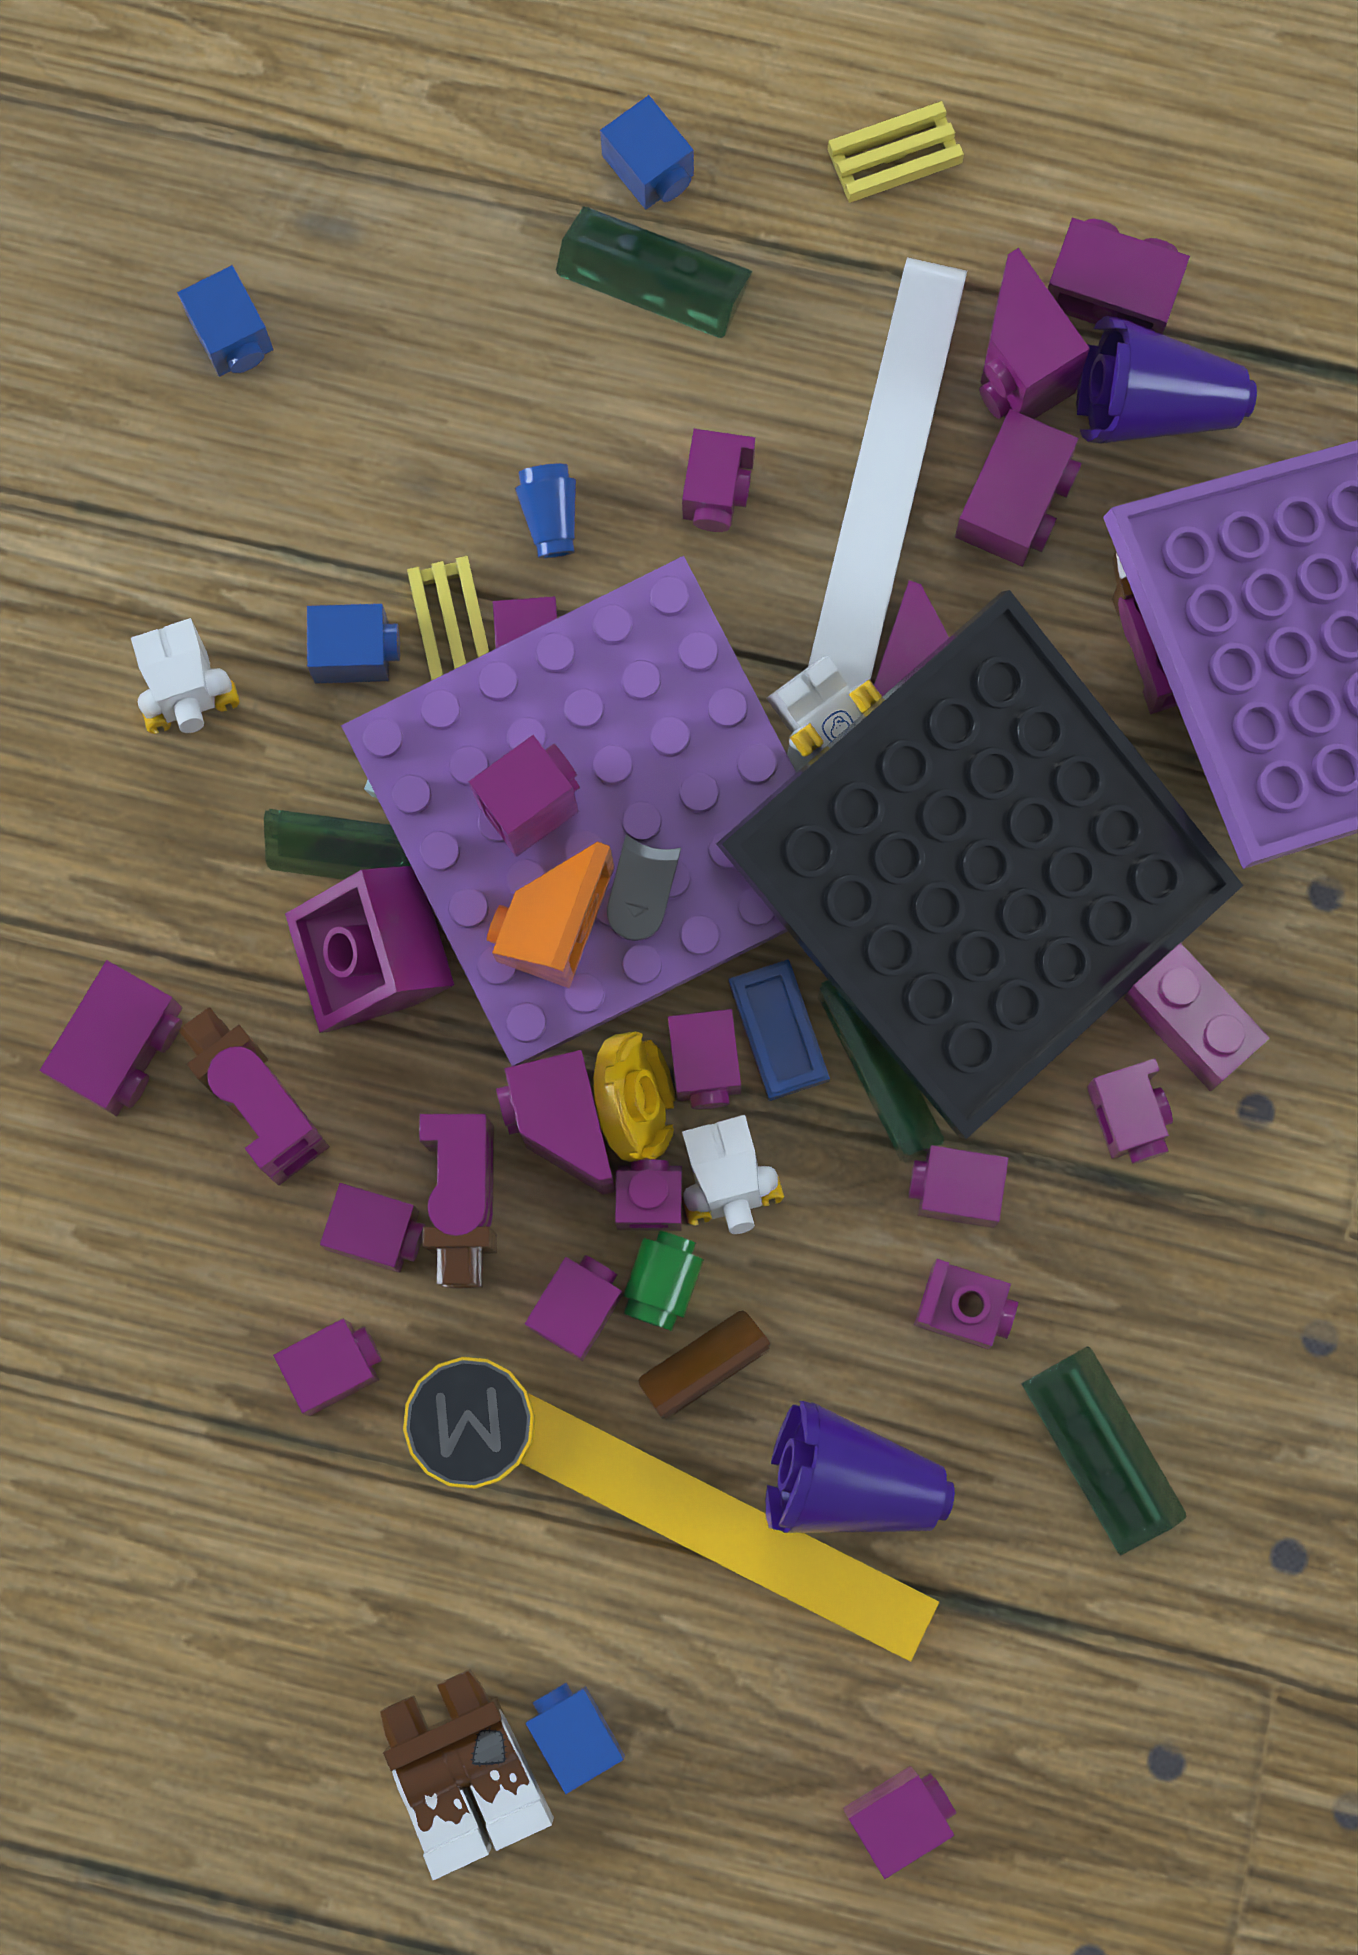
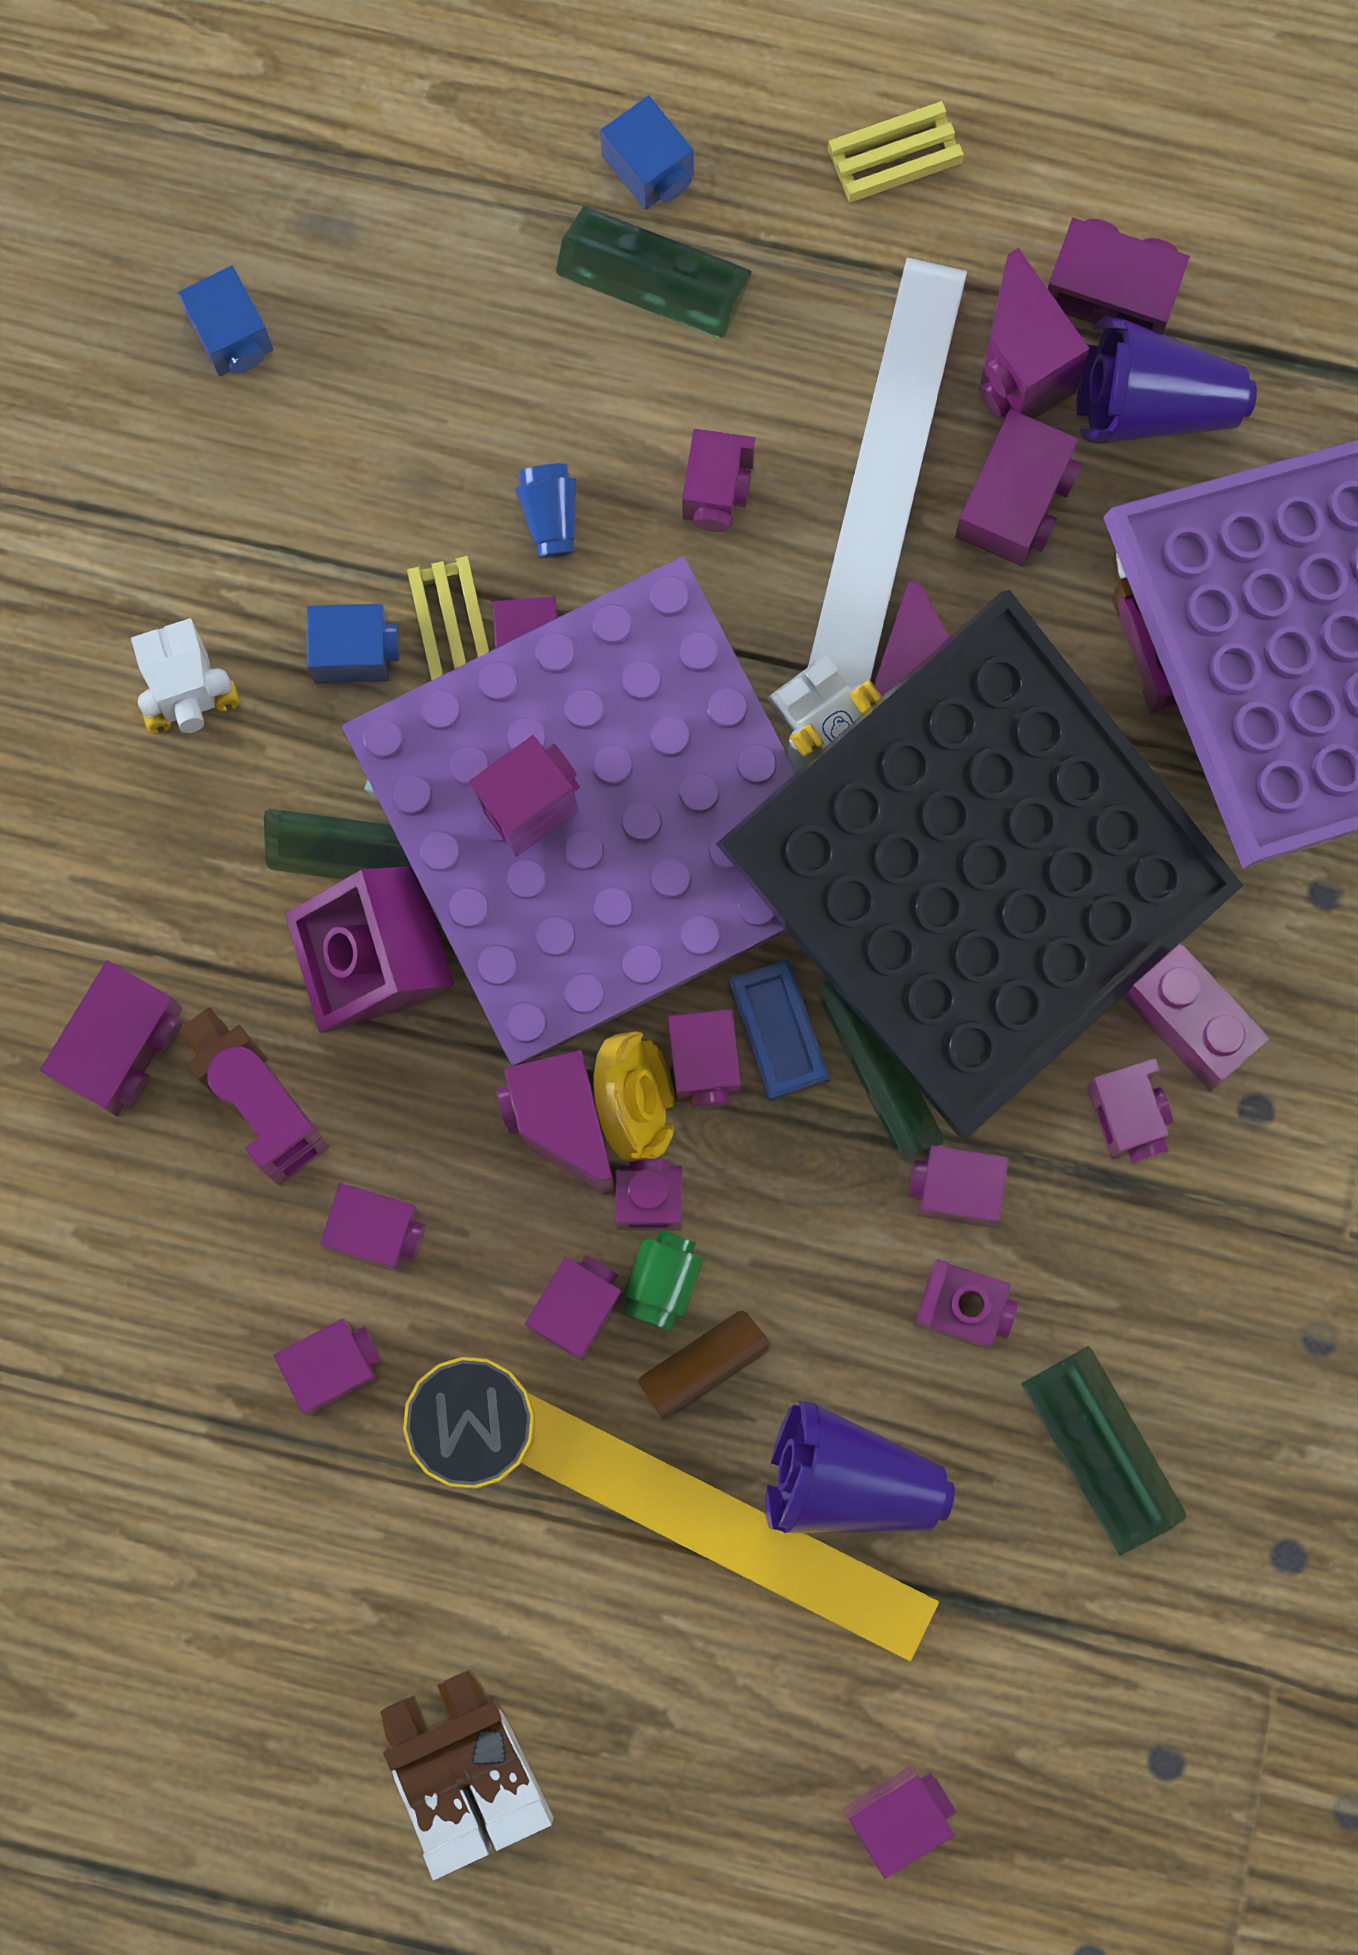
(463, 1196): magenta hips -> none
(553, 917): orange slope -> none
(573, 1736): blue brick -> none
(641, 889): dark grey piece -> none
(727, 1175): white piece -> none

